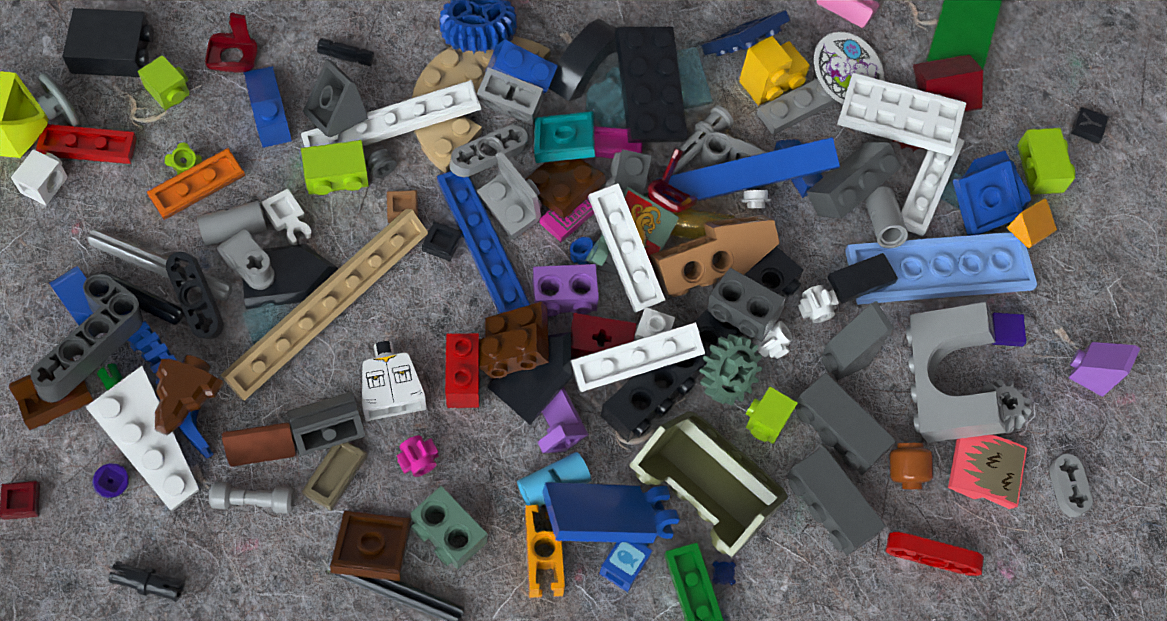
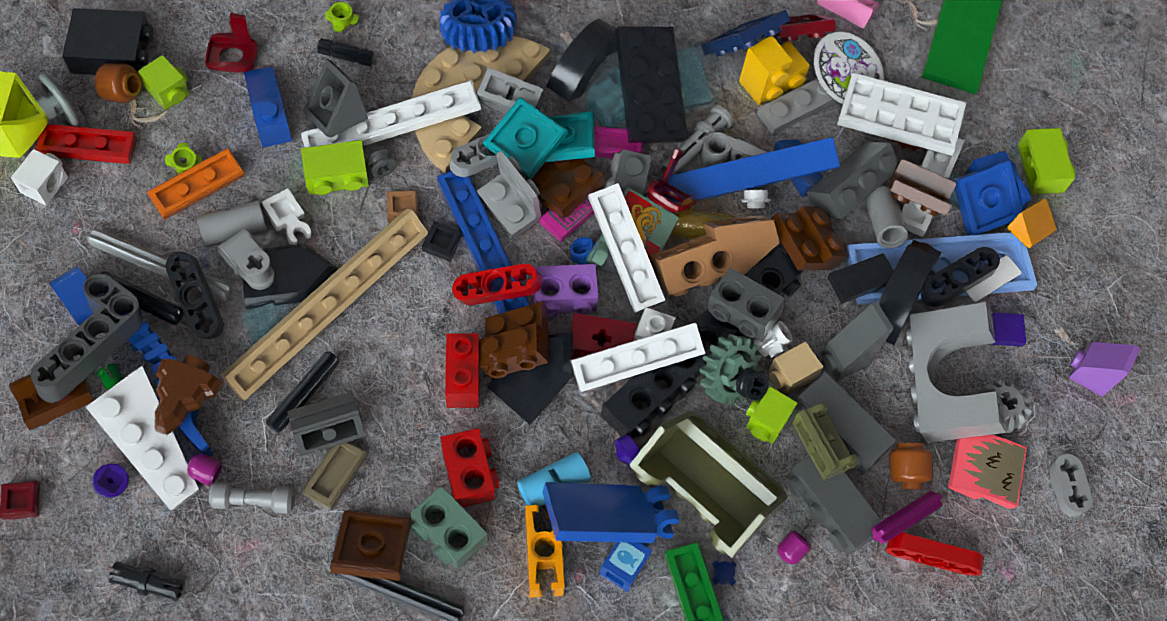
(117, 82): none -> dark orange head
(204, 468): none -> magenta piece
(259, 444): copper slope -> none
(303, 390): none -> black axle
(339, 10): none -> lime plate
(390, 384): white torso -> none
(417, 456): dark pink gear -> none
(462, 469): none -> red brick
(509, 290): none -> red beam
(522, 64): blue brick -> none
(526, 137): none -> teal tile
(564, 425): medium lavender bracket -> none
(626, 449): none -> dark purple tile
(745, 382): none -> black bush
(793, 548): none -> magenta piece
(795, 368): none -> tan brick
(810, 24): none -> dark red plate
(810, 239): none -> reddish brown plate
(818, 304): white gear -> none
(823, 441): none -> olive hinge
(906, 517): none -> magenta axle
(907, 285): none -> black arch
(923, 187): none -> bracket
(952, 78): dark red slope -> none
(965, 264): none -> black beam
(1004, 273): none -> white sticker
(1089, 125): black tile -> none

